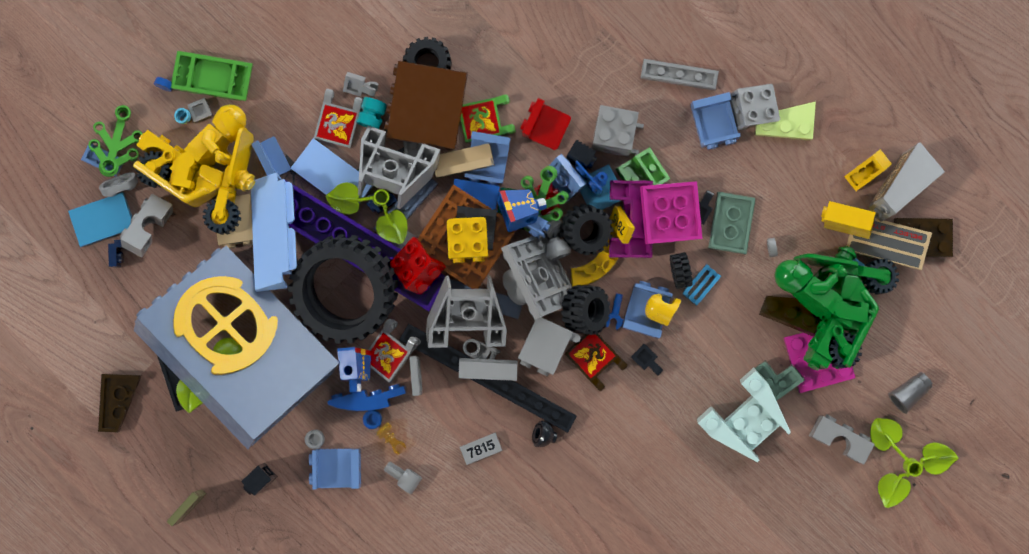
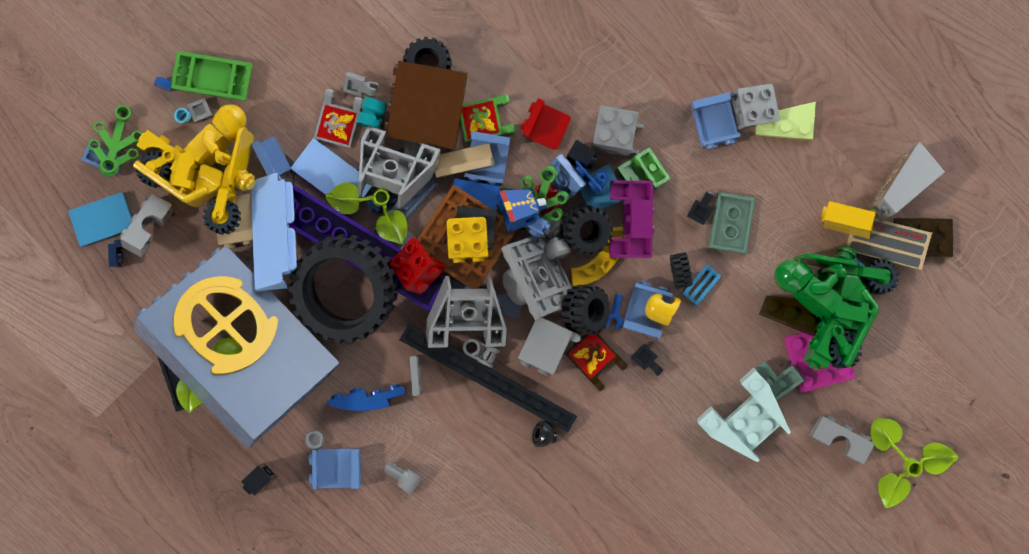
(115, 400): dark brown wing -> none
(117, 184): light grey plate -> none
(186, 507): olive tile -> none
(354, 366): blue torso -> none
(372, 419): blue tile -> none
(389, 437): clear yellow piece -> none
(390, 354): flag -> none
(480, 448): light grey tile -> none
(488, 369): light grey tile -> none
(621, 224): yellow tile -> none
(671, 212): dark pink plate -> none
(679, 74): light grey tile -> none
(772, 248): light grey tile -> none
(868, 170): yellow arch -> none
(910, 392): flat silver plant -> none

